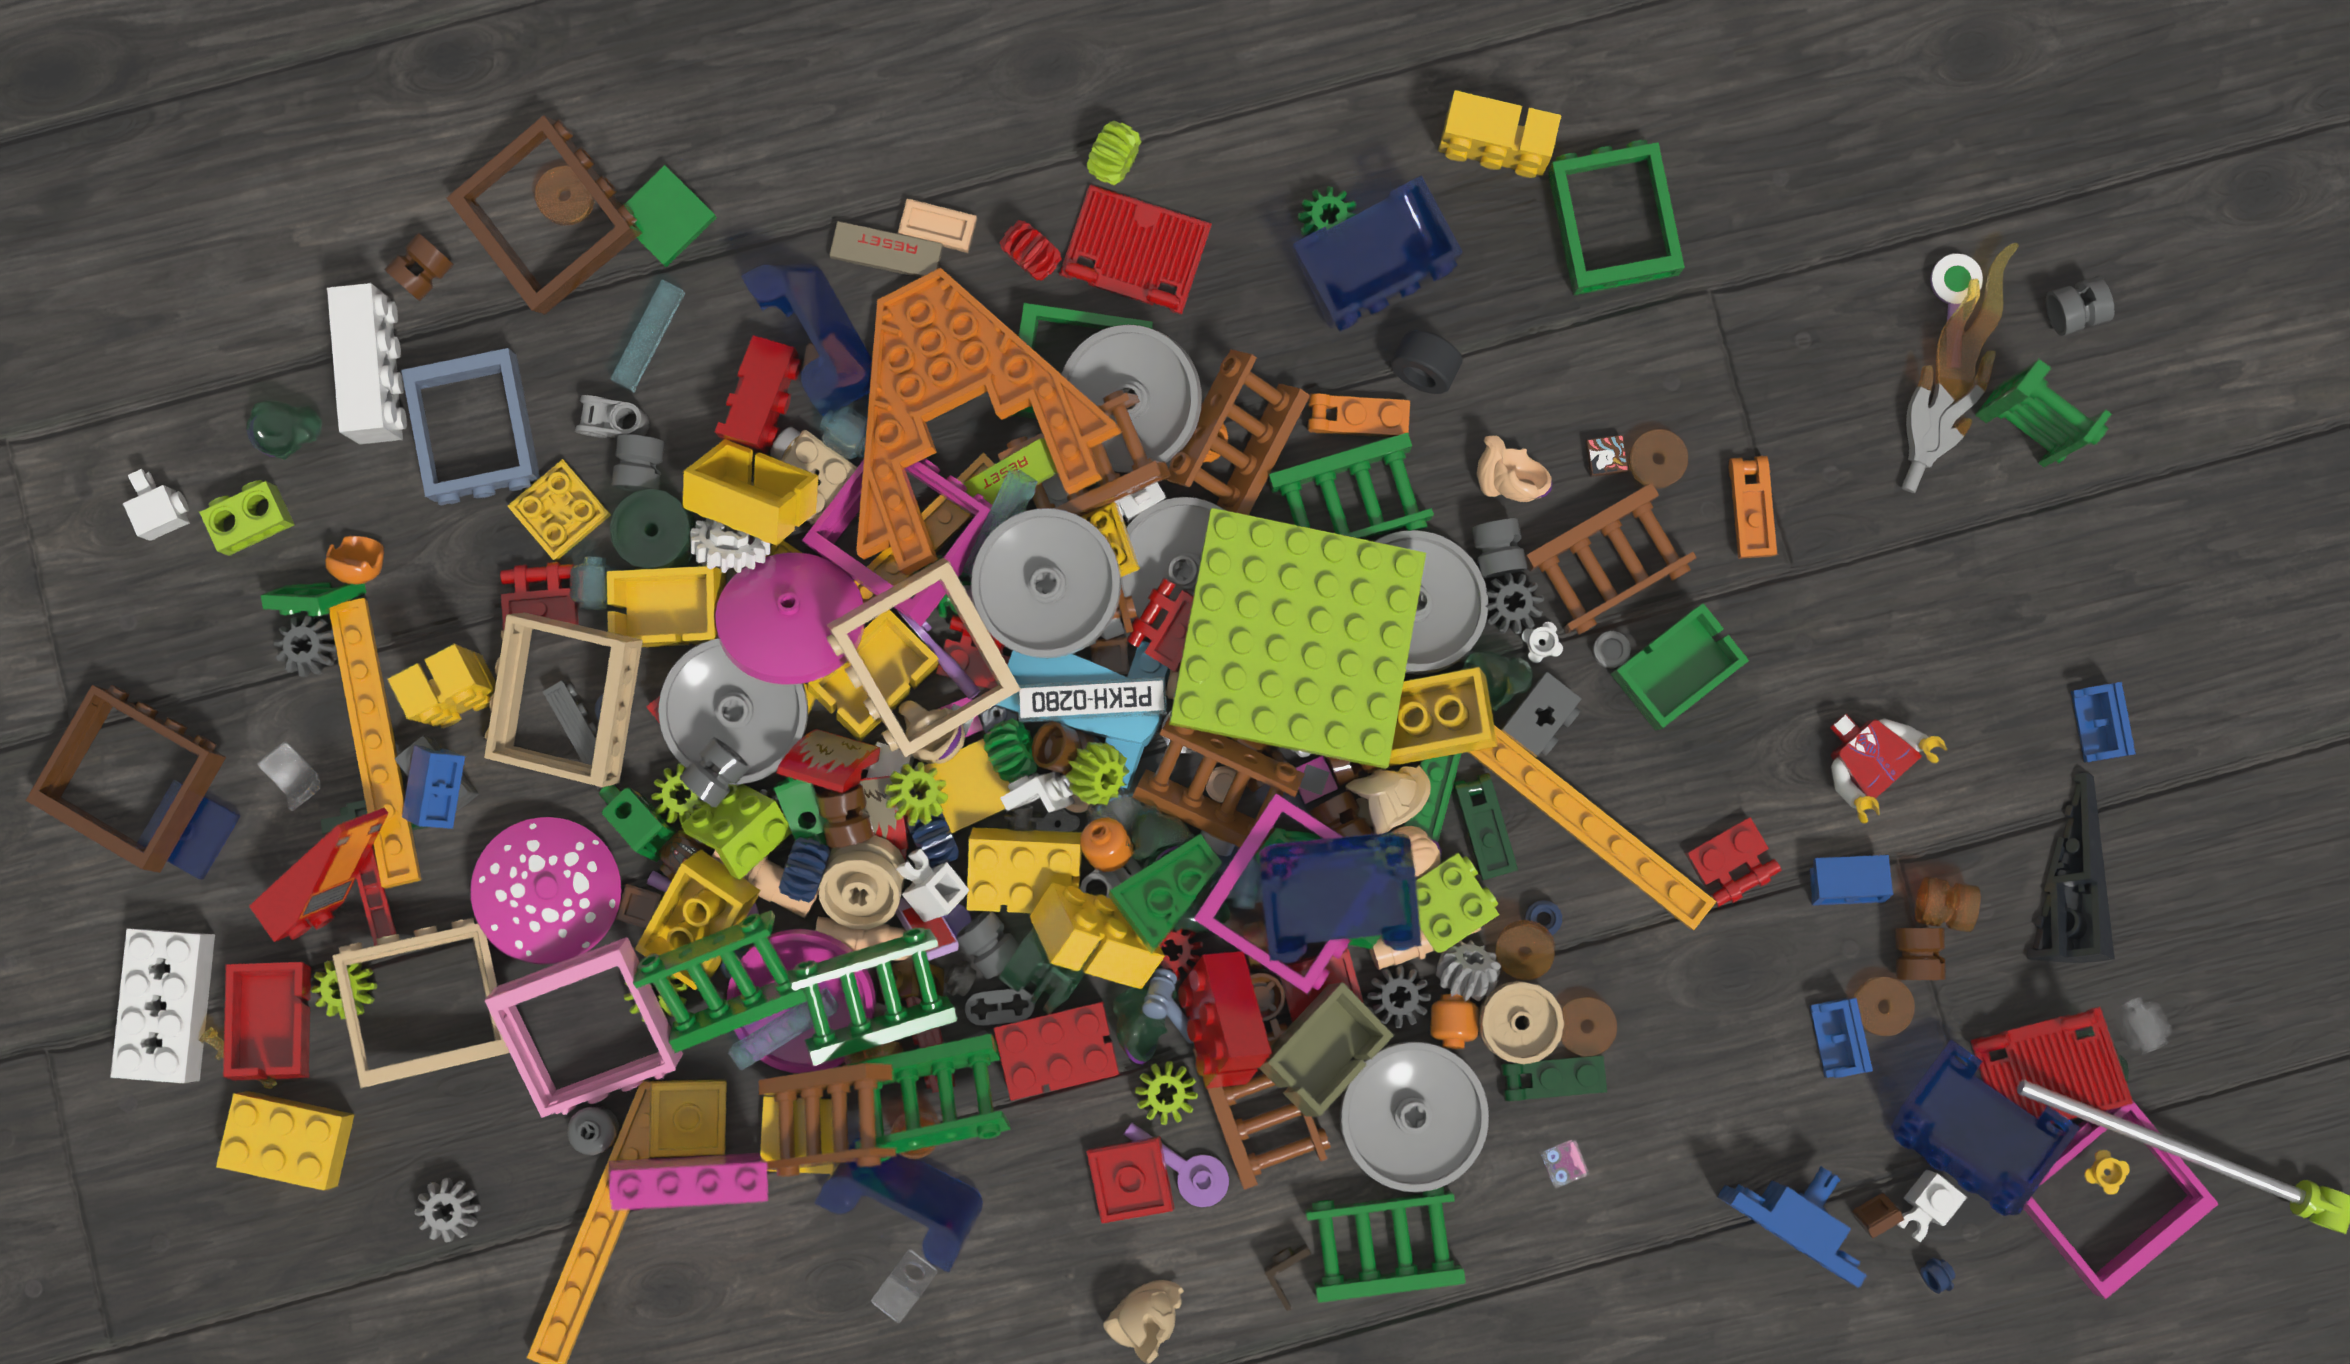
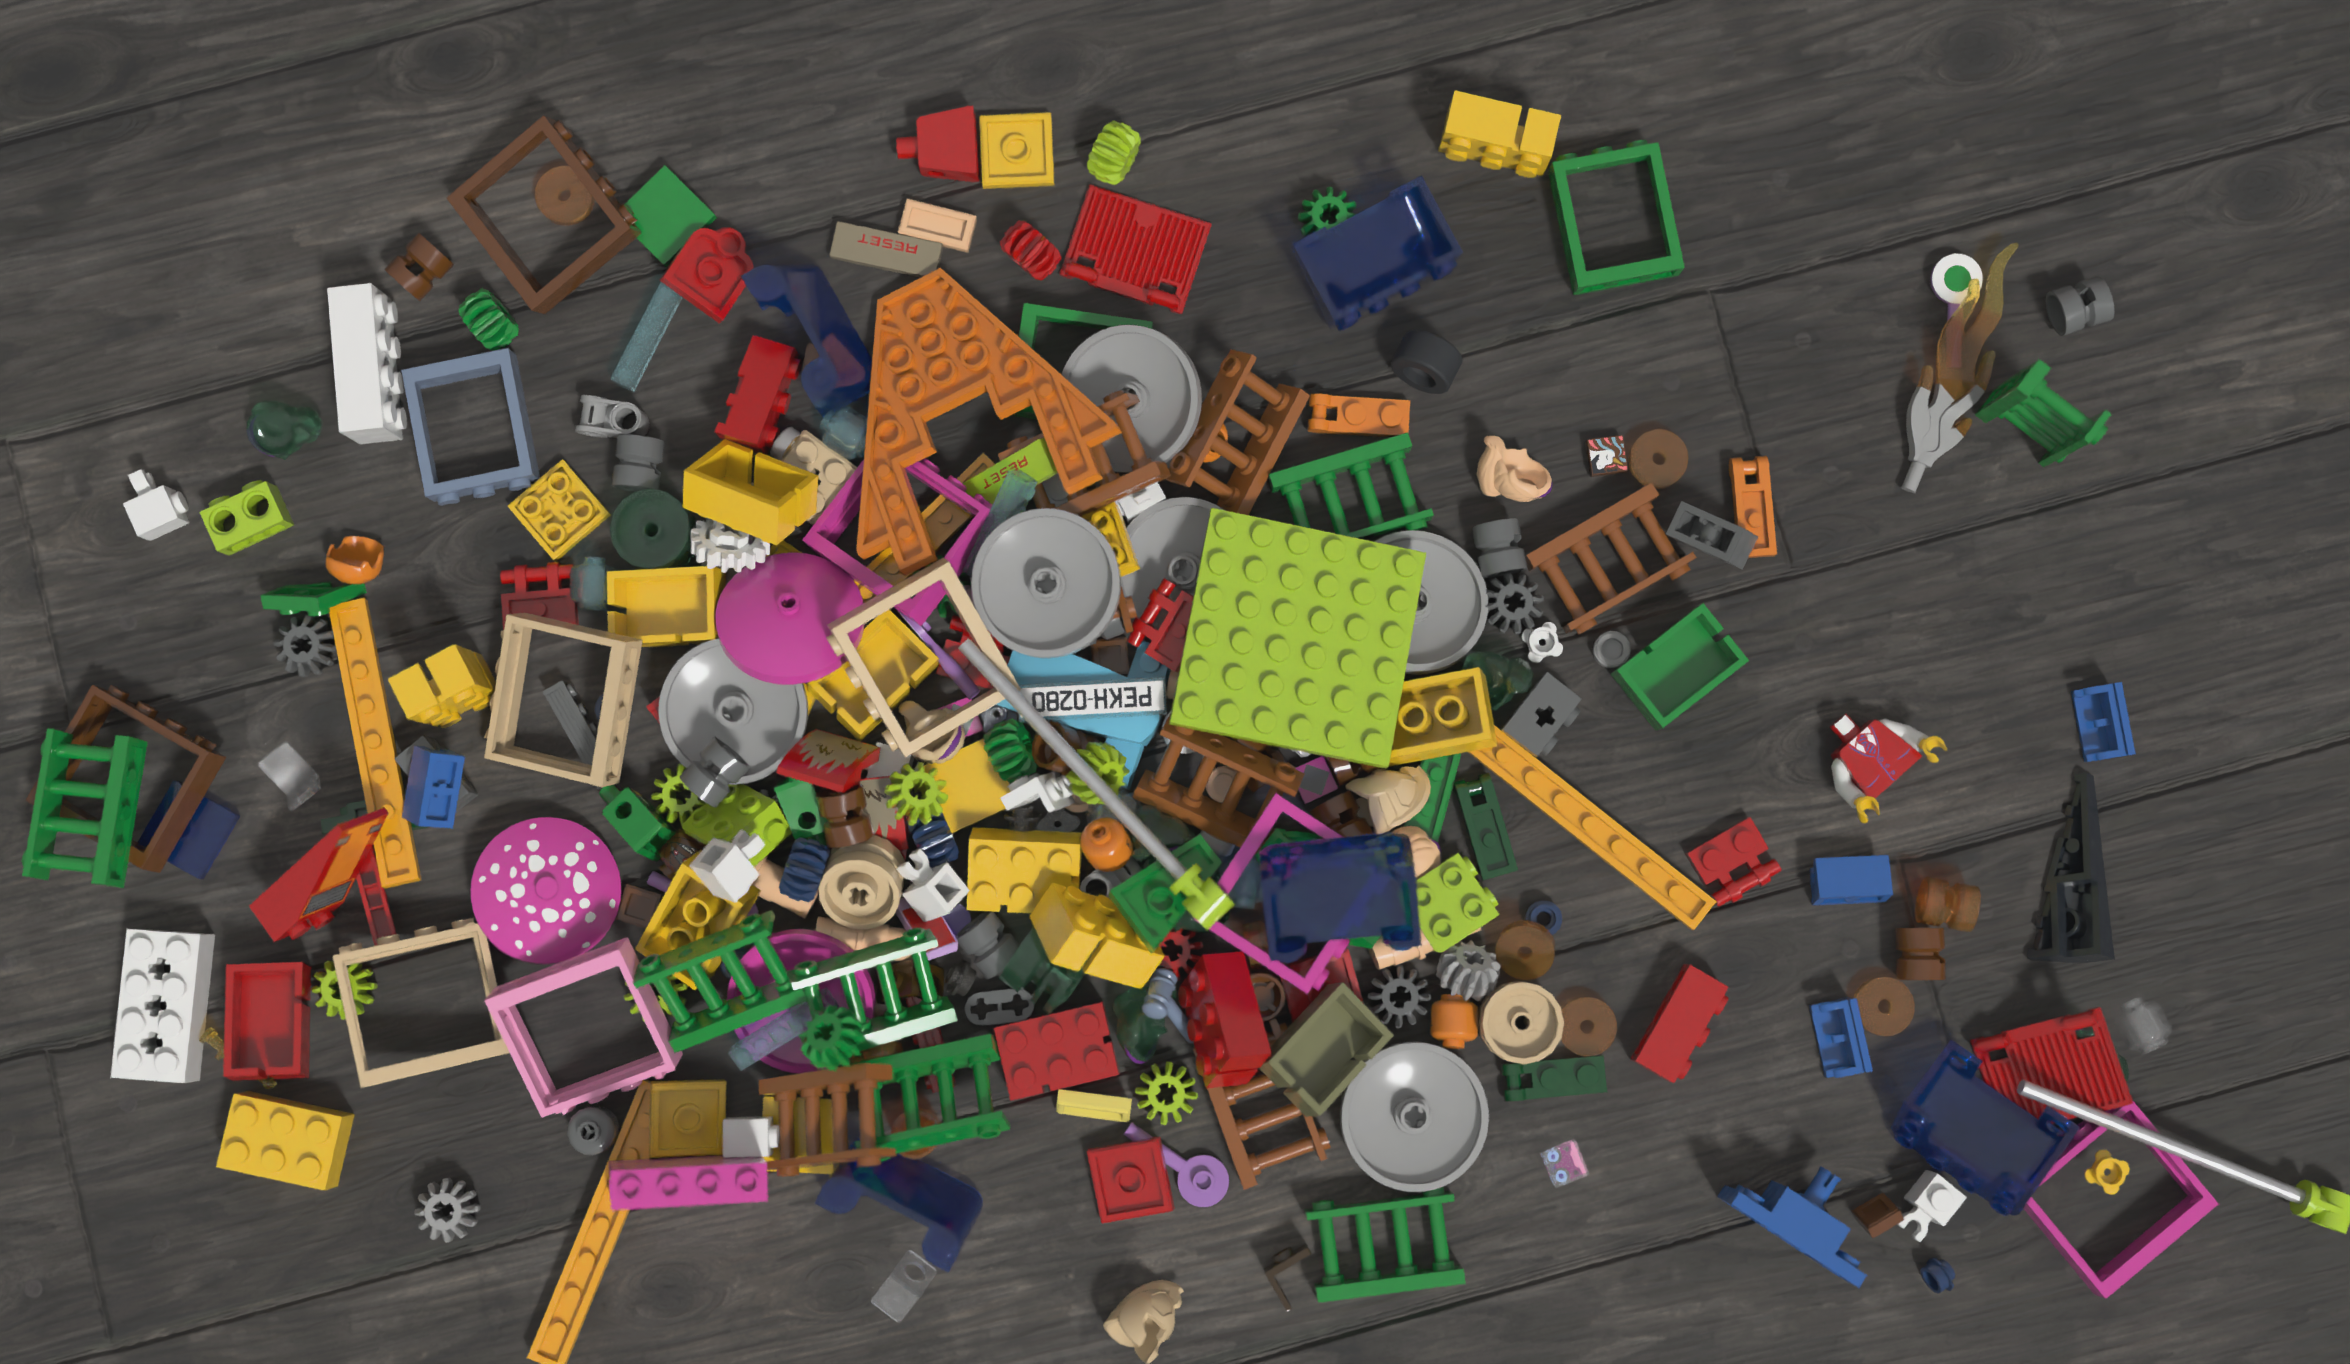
(118, 815): none -> green fence
(488, 320): none -> green gear
(710, 270): none -> red plate
(726, 865): none -> white brick
(749, 1136): none -> white brick
(832, 1038): none -> green gear
(944, 145): none -> red torso
(1016, 150): none -> yellow tile
(1093, 1105): none -> light yellow tile
(1204, 898): none -> flat silver piece
(1680, 1024): none -> red brick
(1712, 535): none -> dark grey brick

